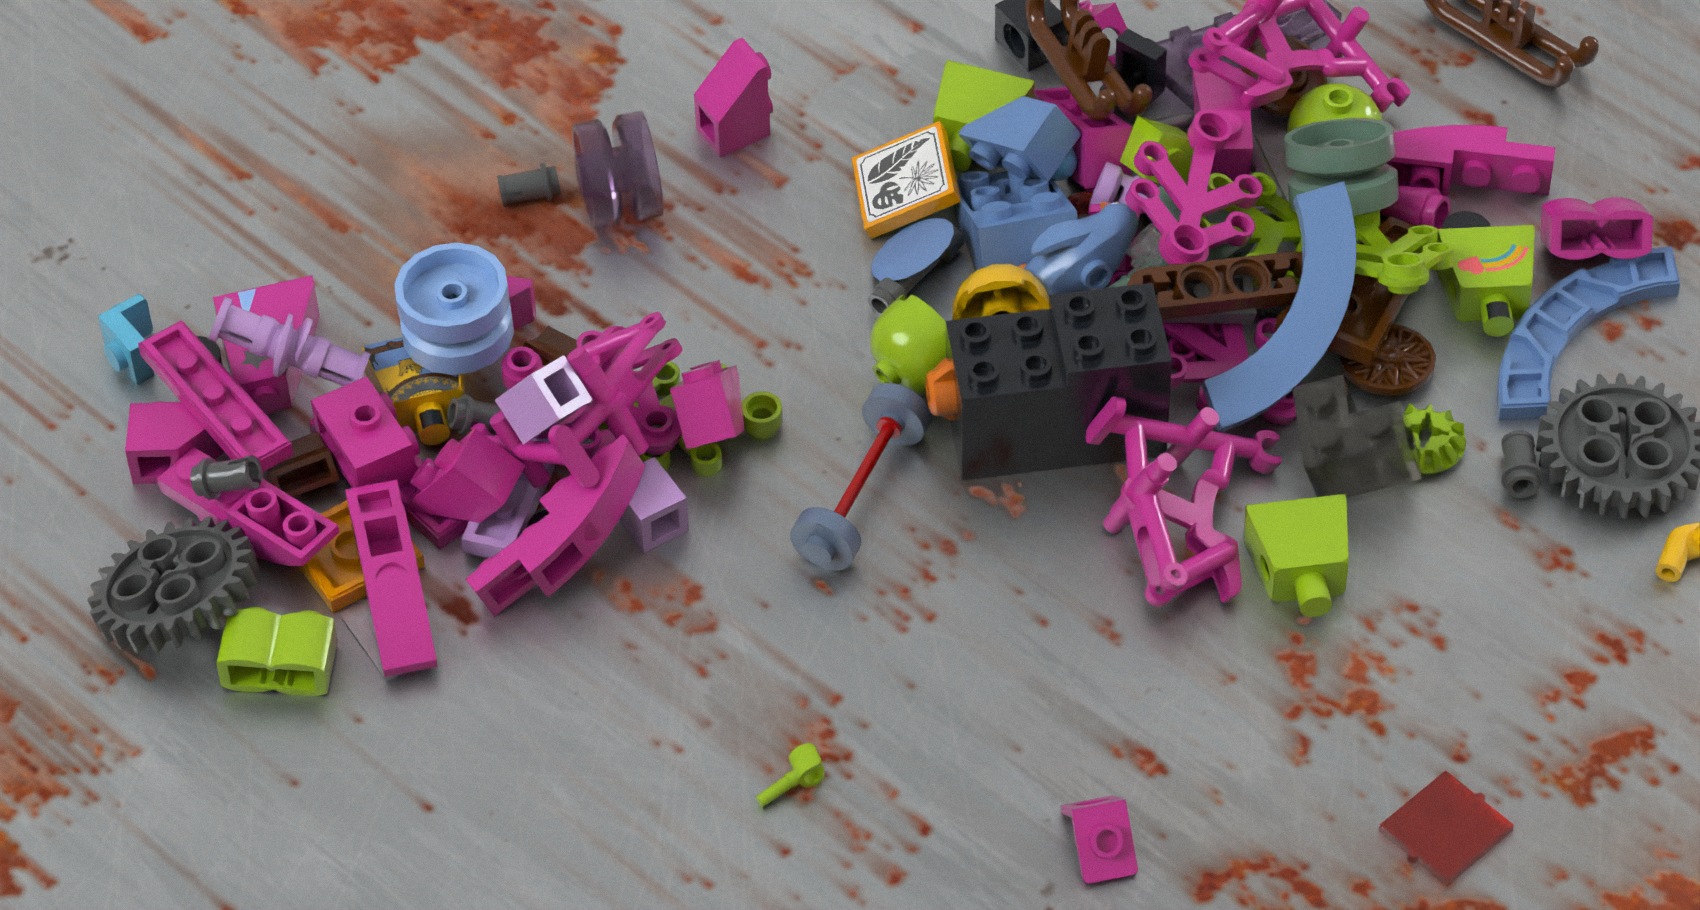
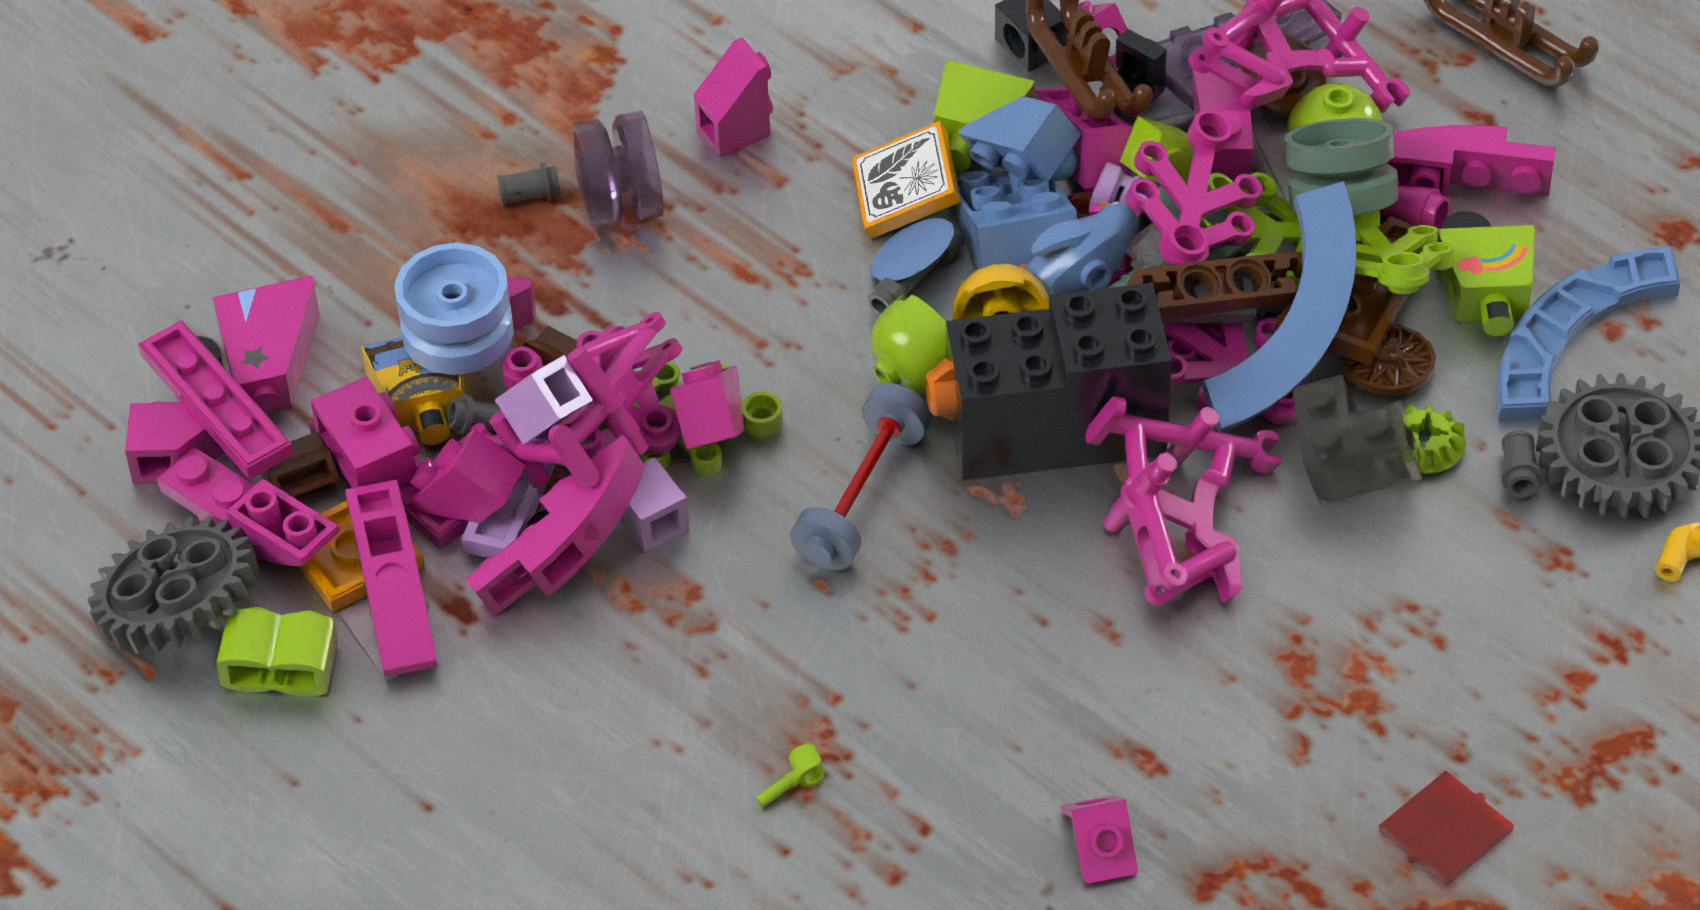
(122, 331): medium azure bracket -> none
(214, 477): dark grey pin -> none
(288, 346): lavender piece -> none
(1300, 549): lime torso -> none
(1608, 226): dark pink brick -> none

